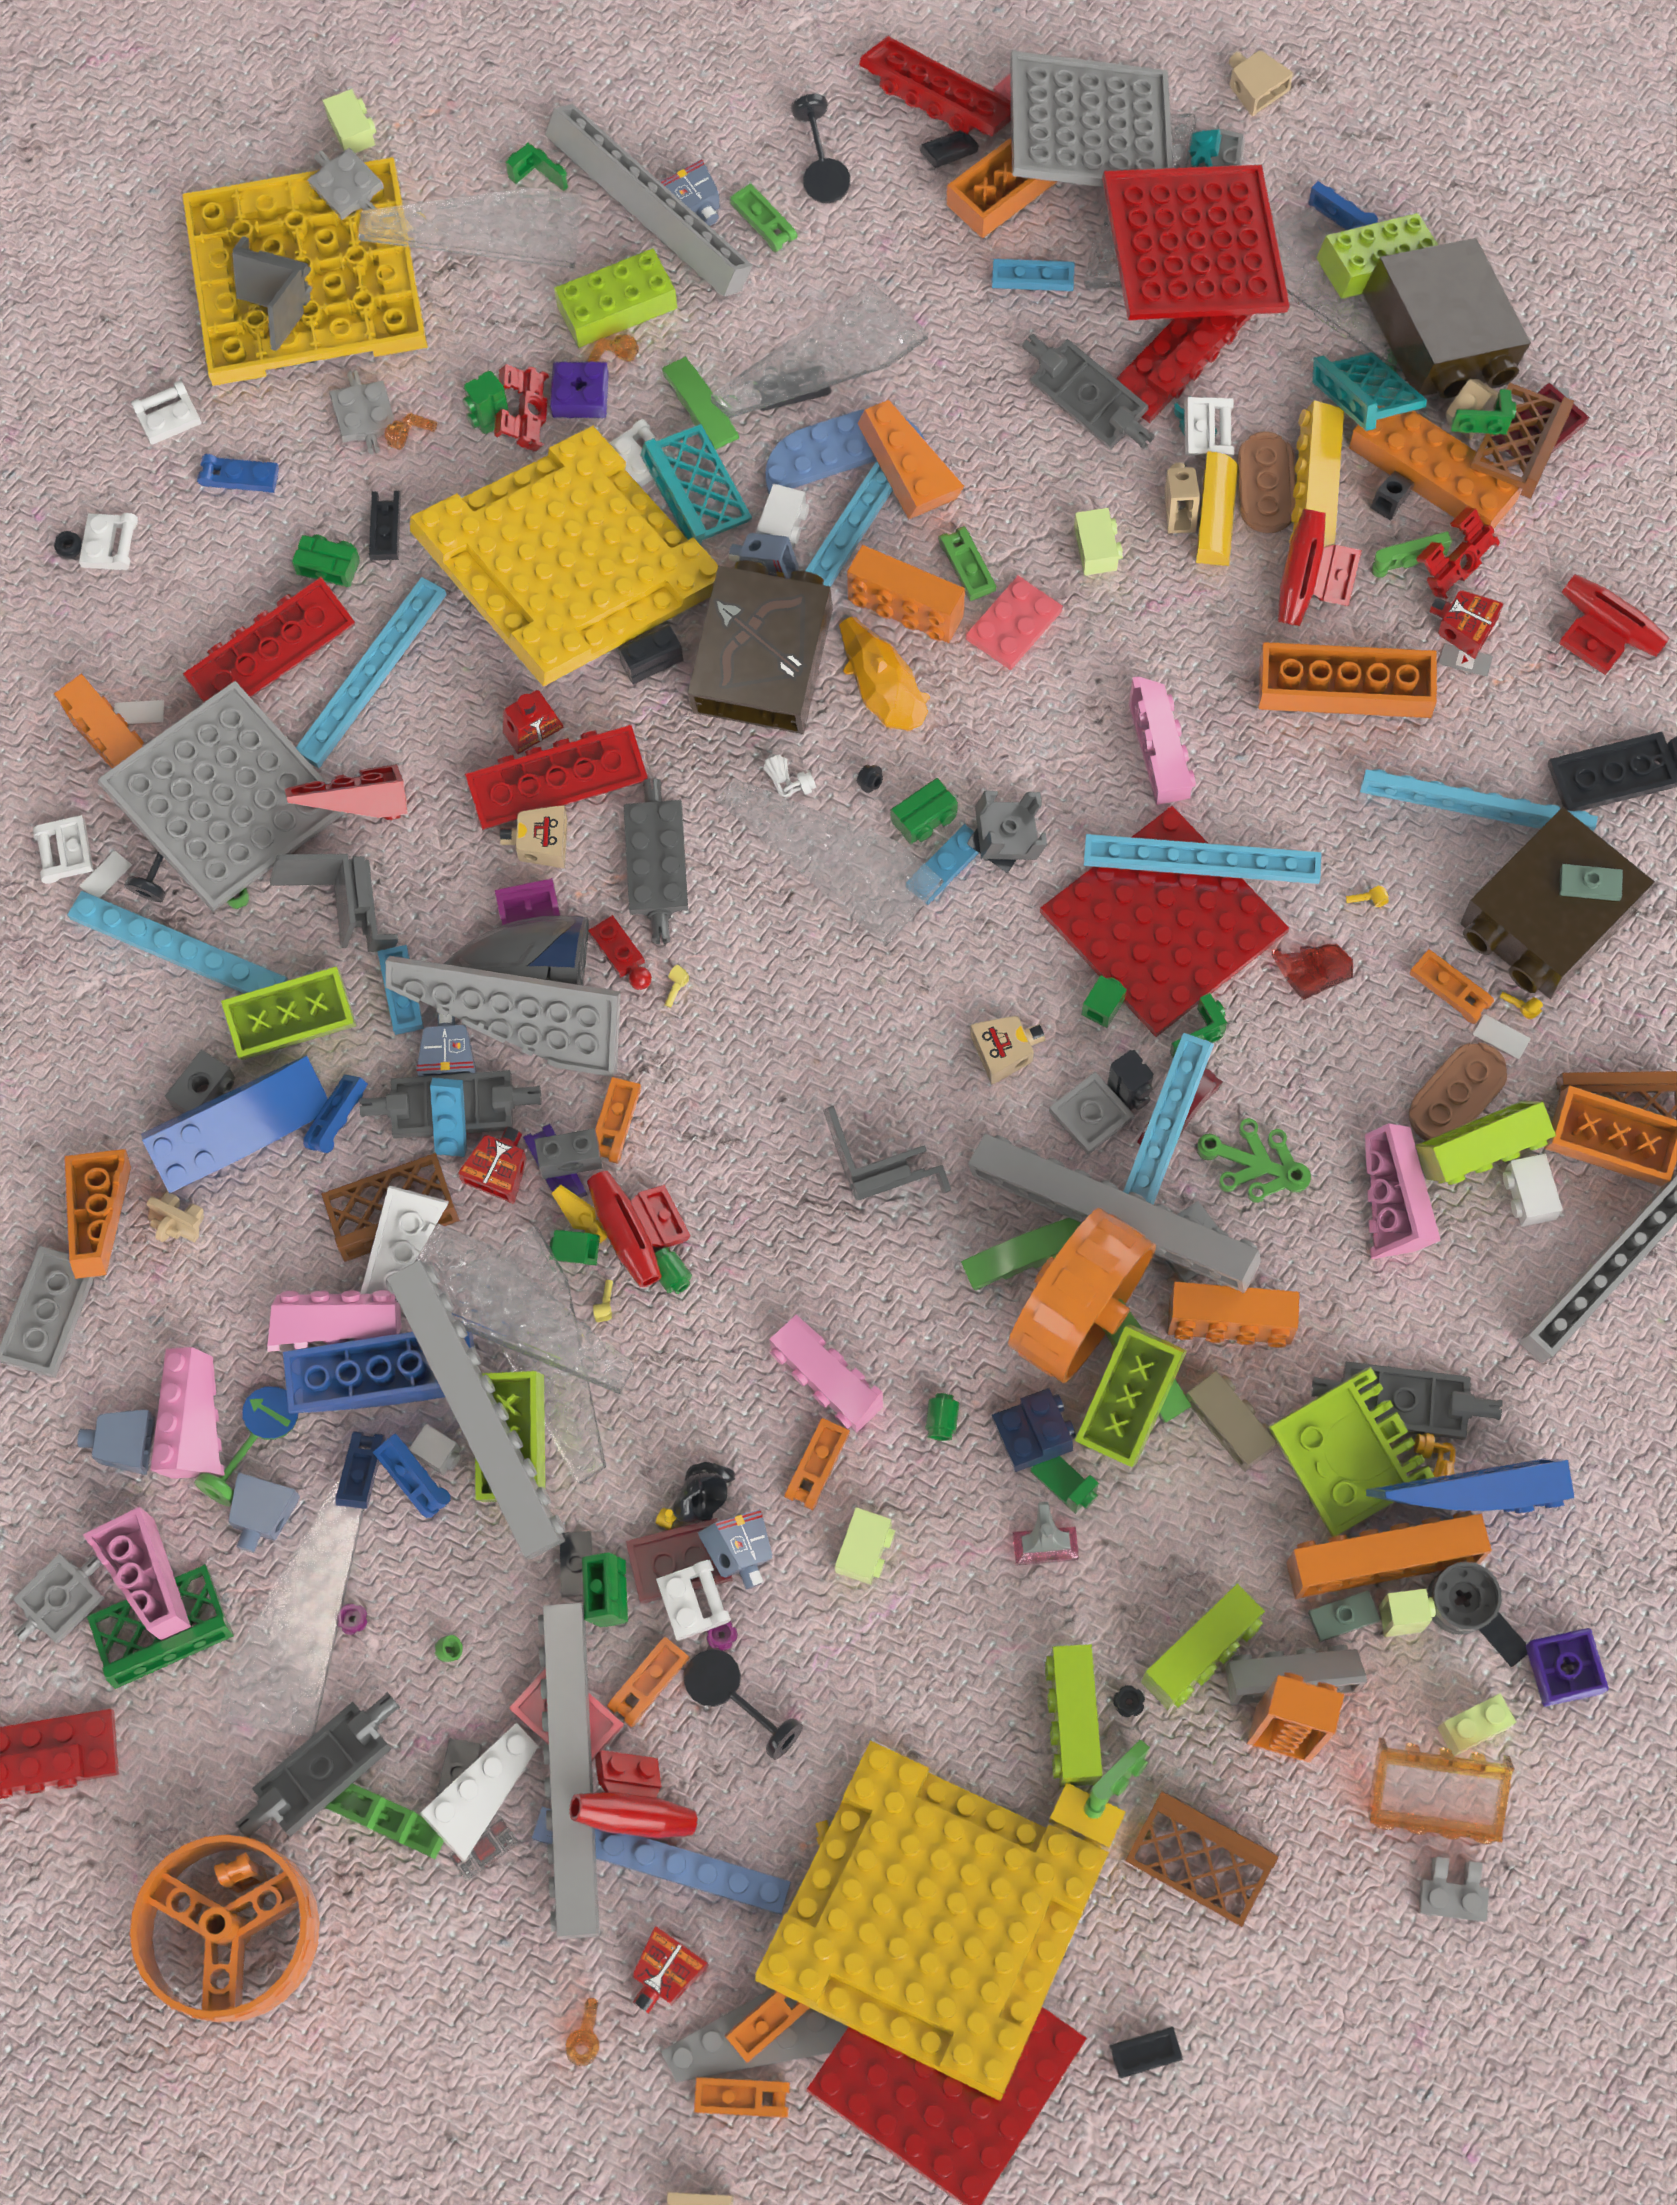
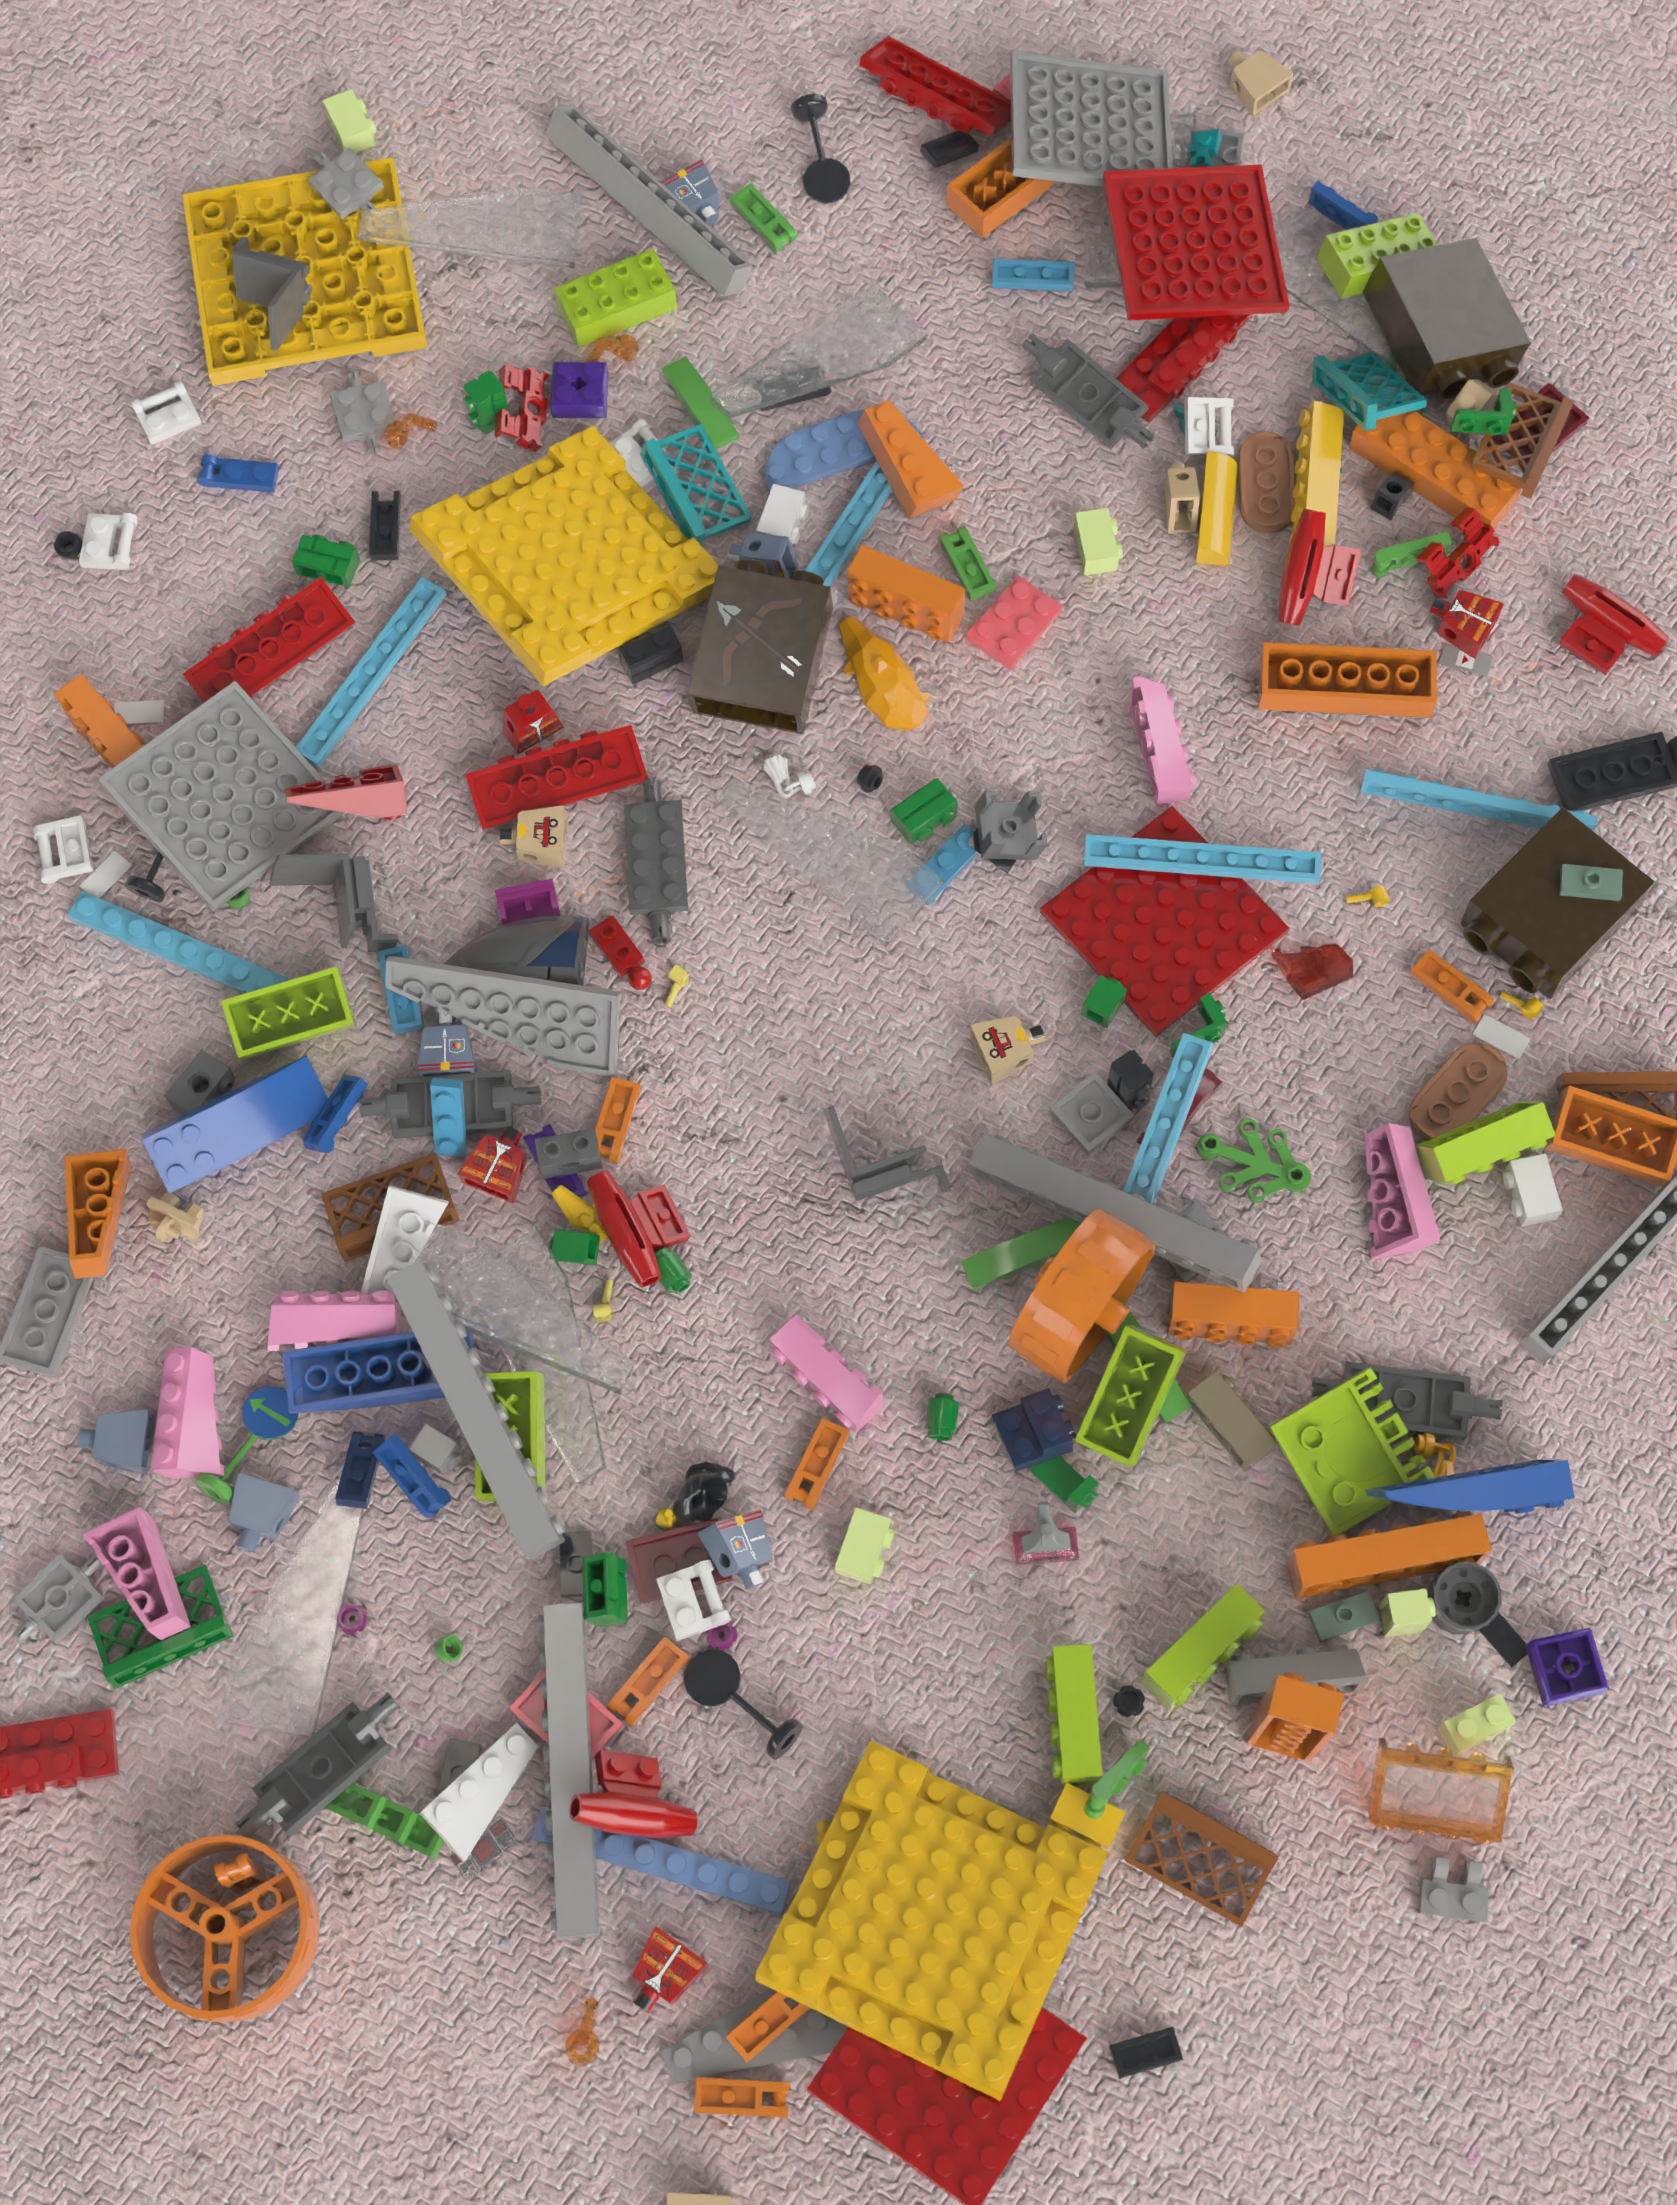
(528, 158): green bracket -> none

